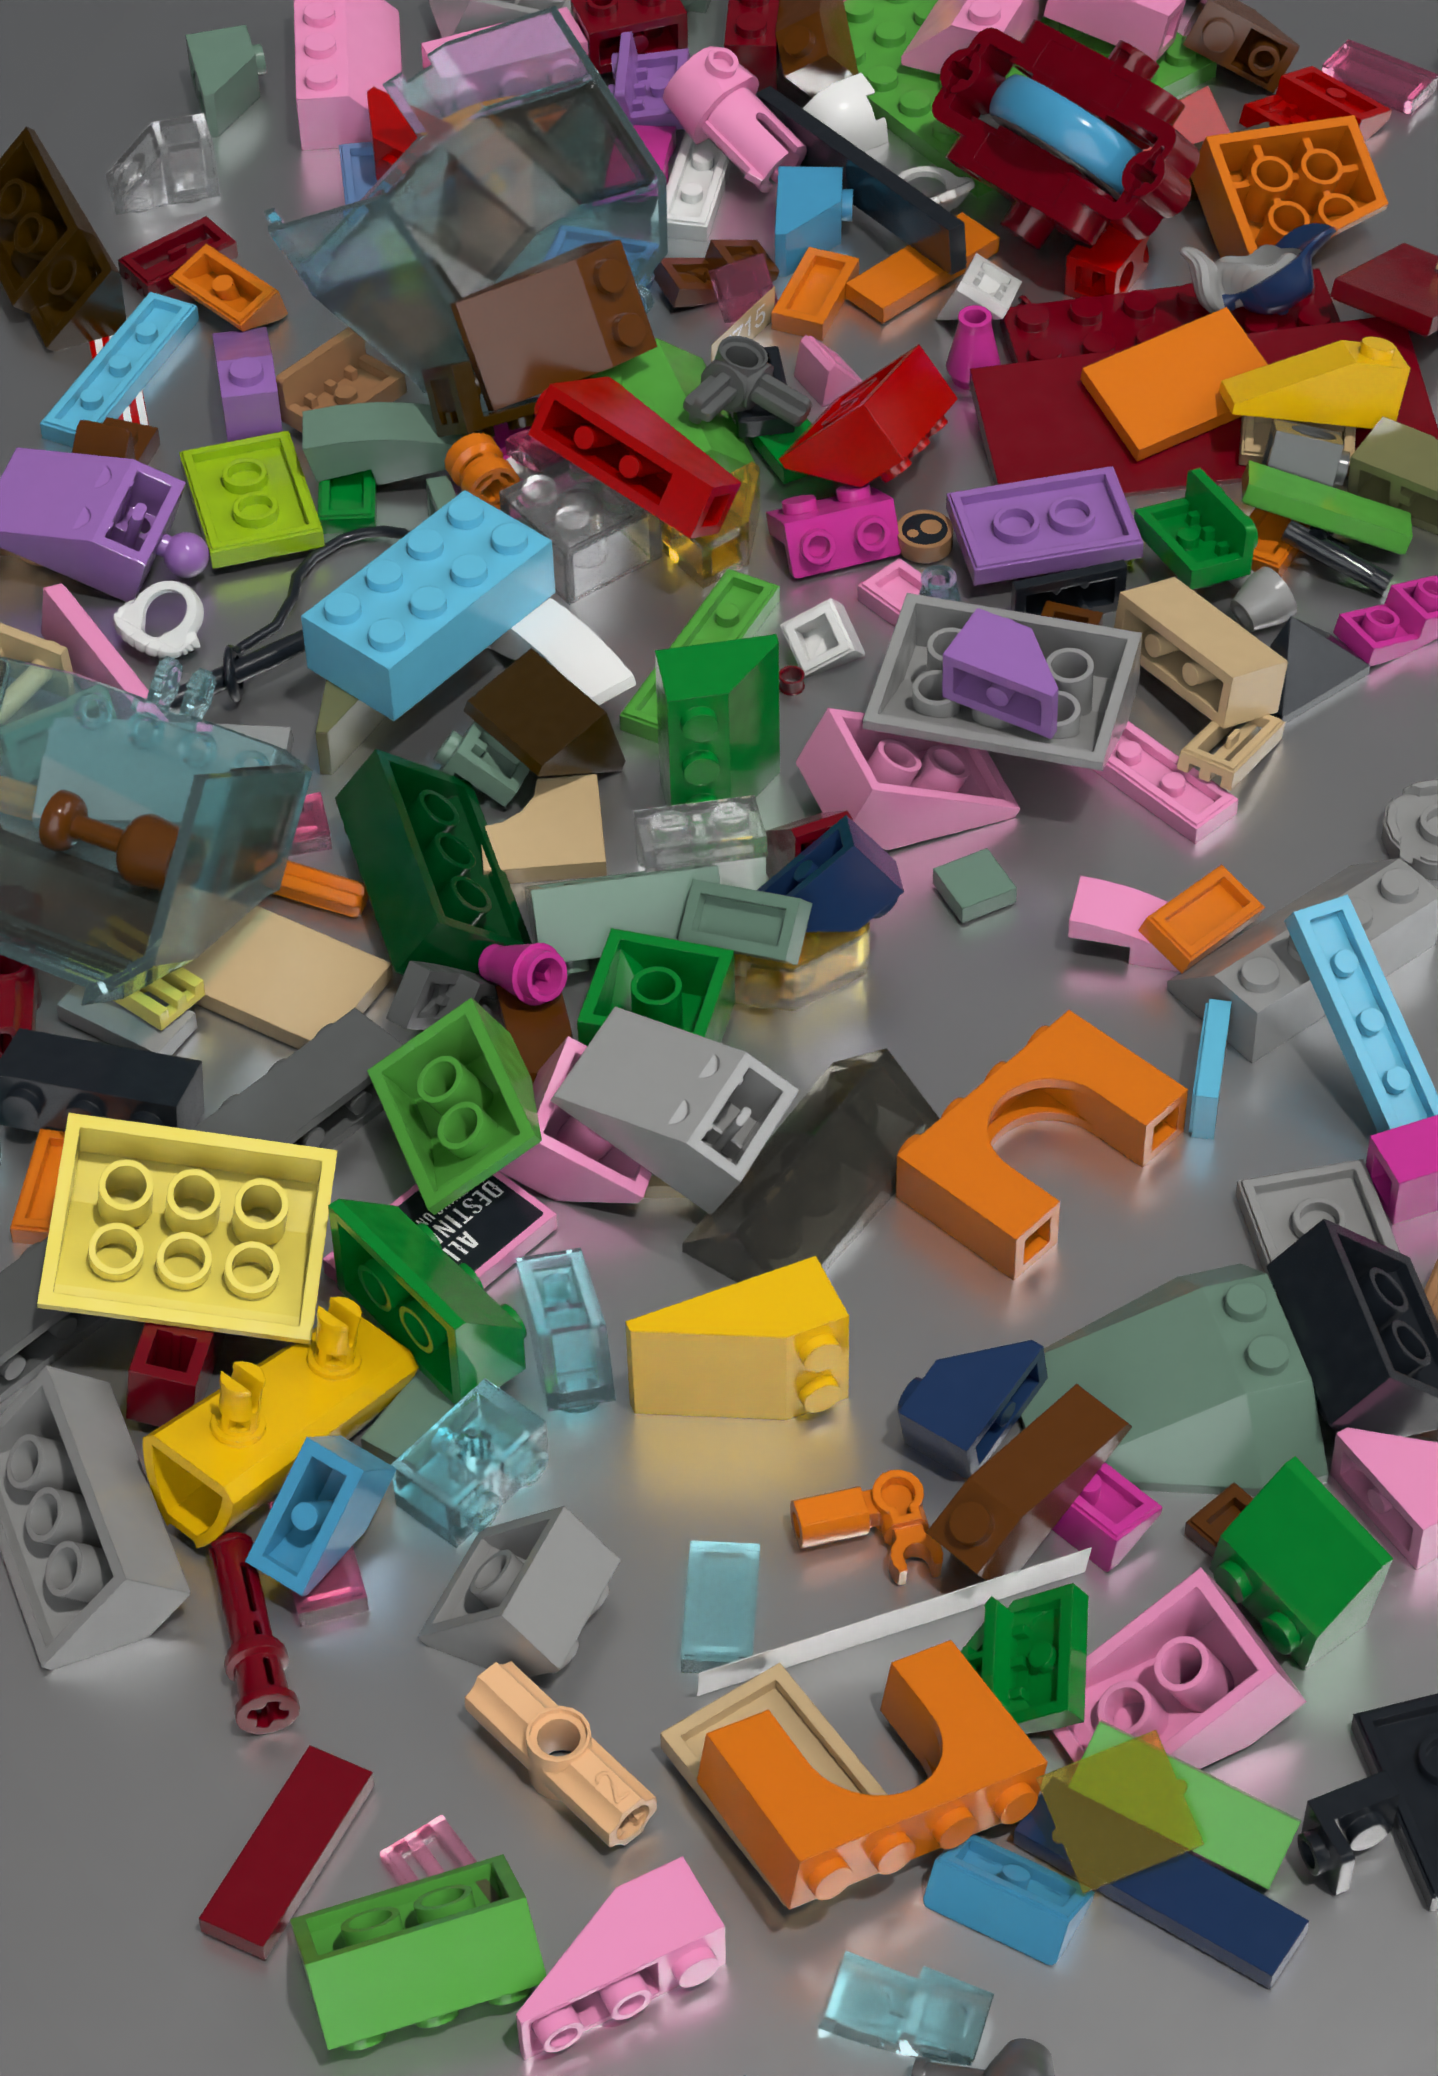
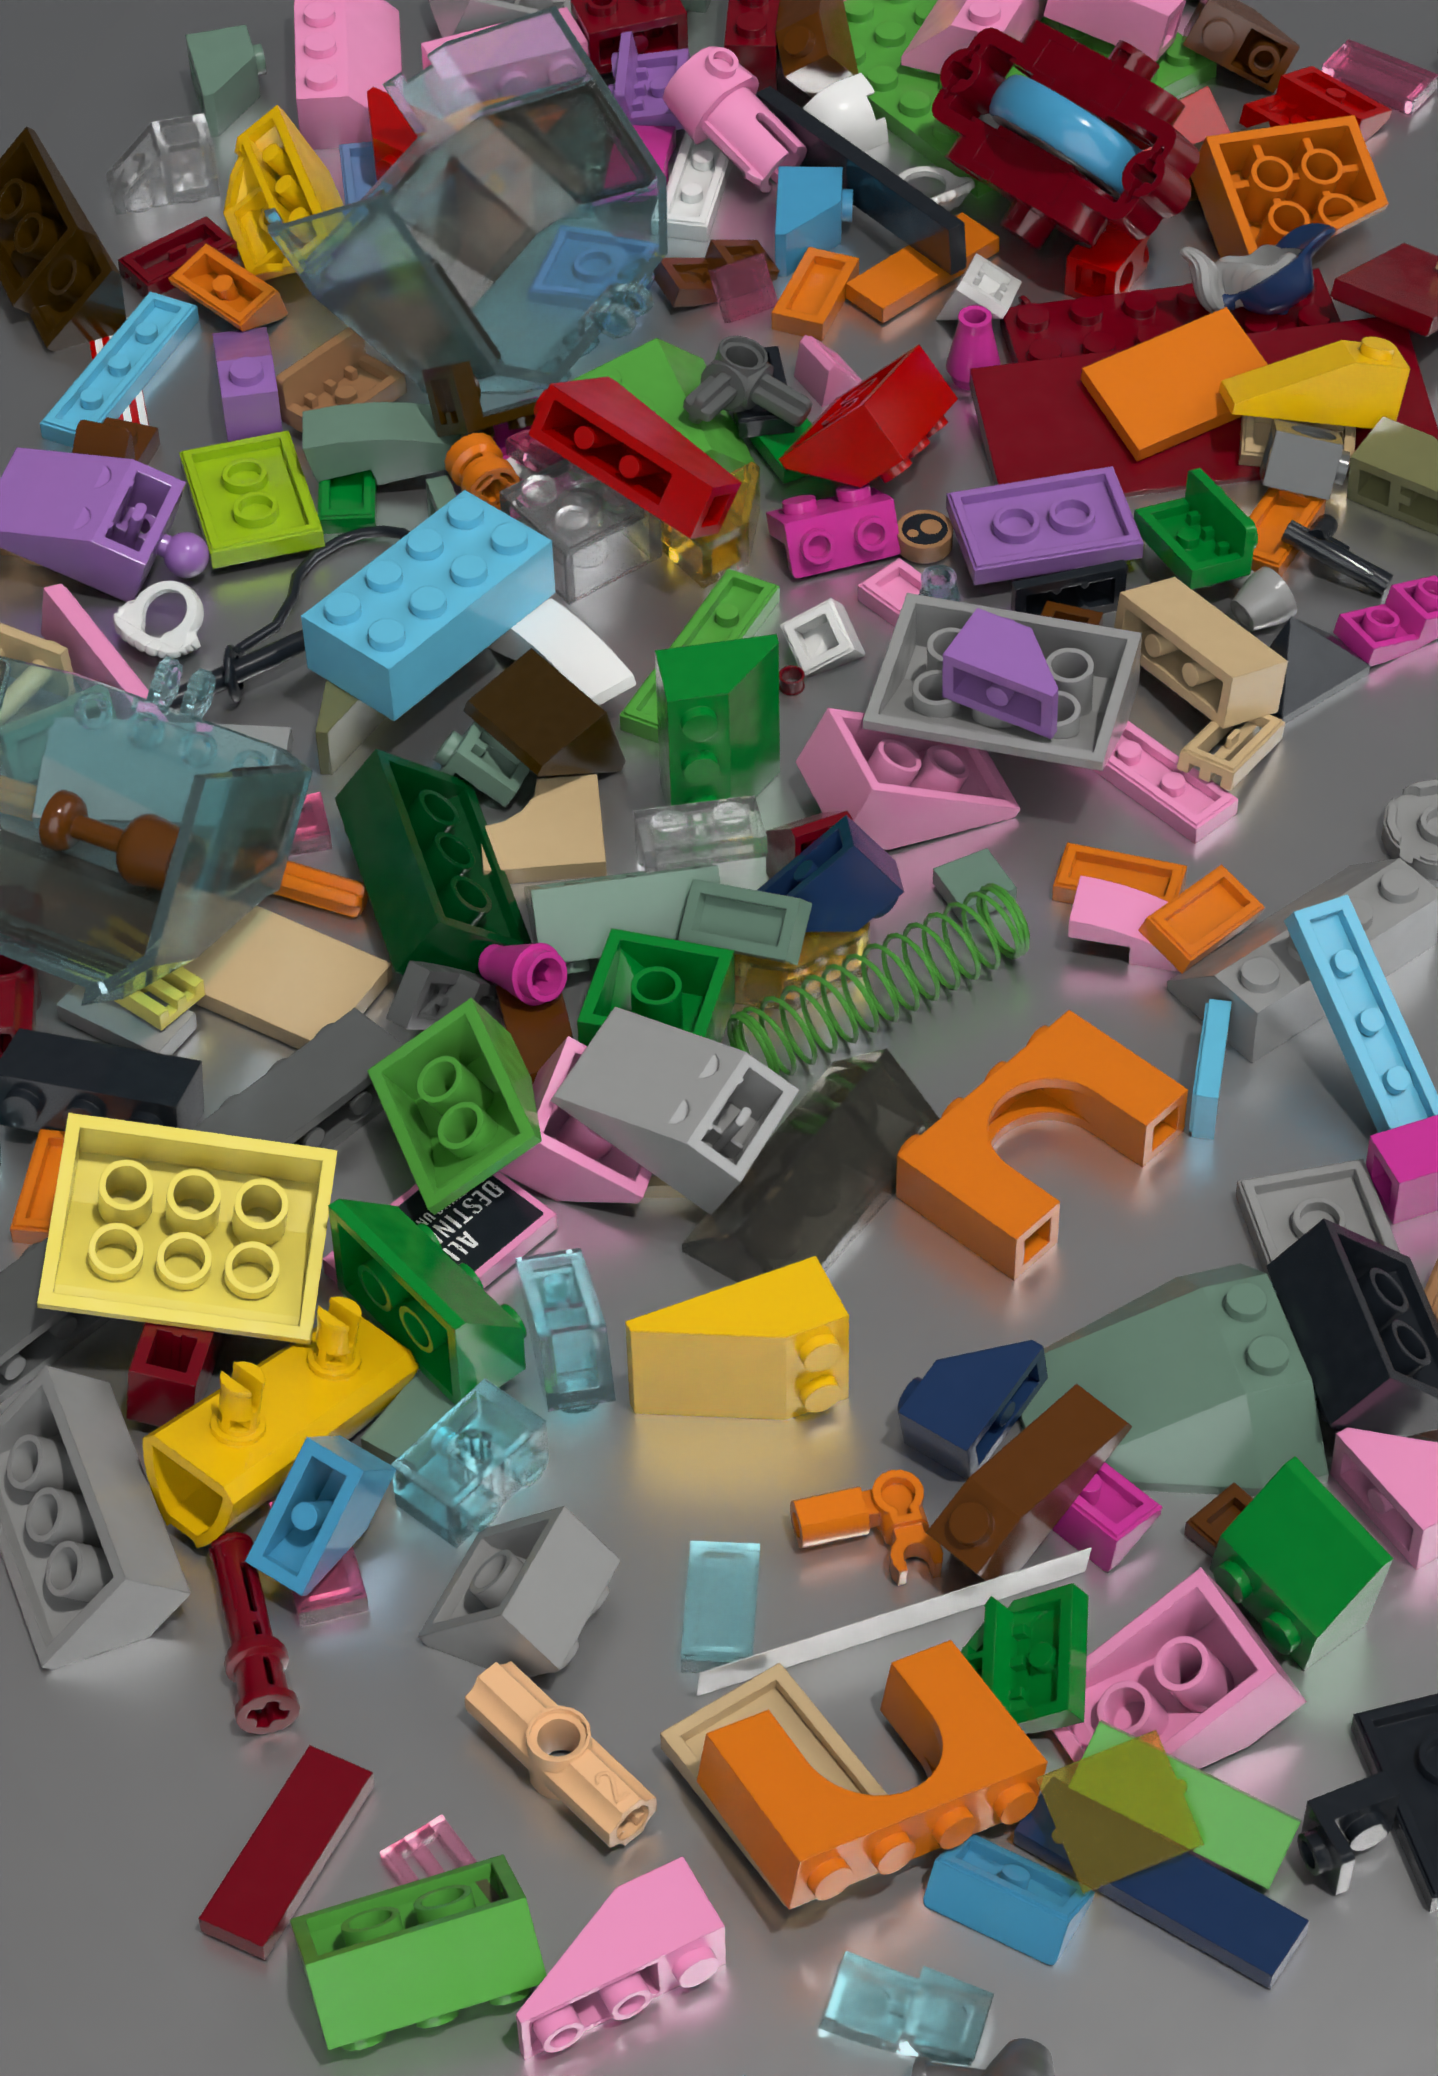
(276, 172): none -> yellow wedge
(554, 323): reddish brown slope -> none
(751, 322): tan sticker -> none
(1022, 943): none -> bright green piece
(1145, 874): none -> orange tile
(1326, 508): bright green tile -> none

